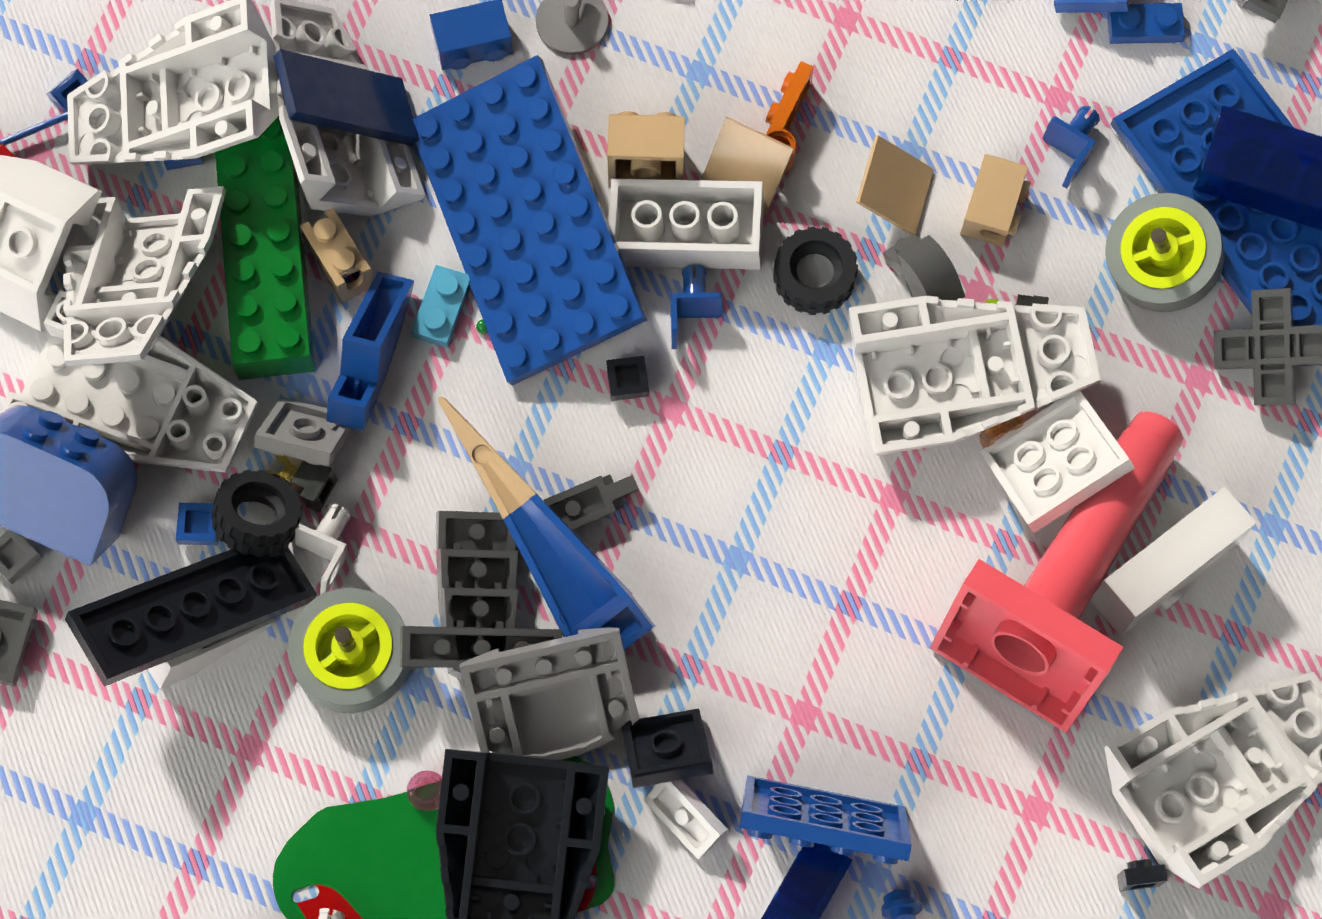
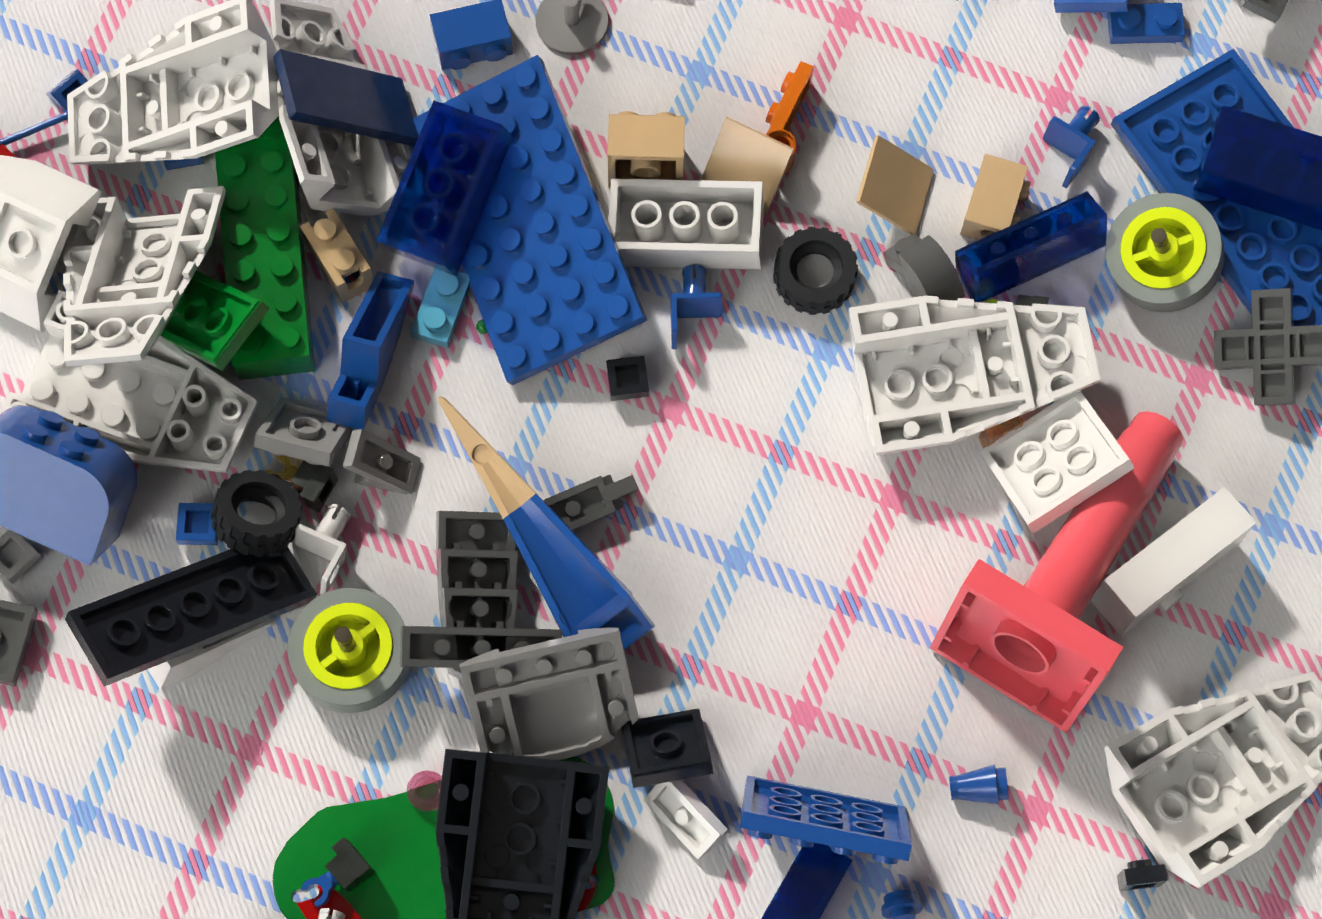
(213, 320): none -> green tile
(345, 868): none -> pearl dark grey piece
(380, 463): none -> light grey slope
(444, 188): none -> clear blue brick
(980, 785): none -> blue cone
(1031, 247): none -> clear blue brick

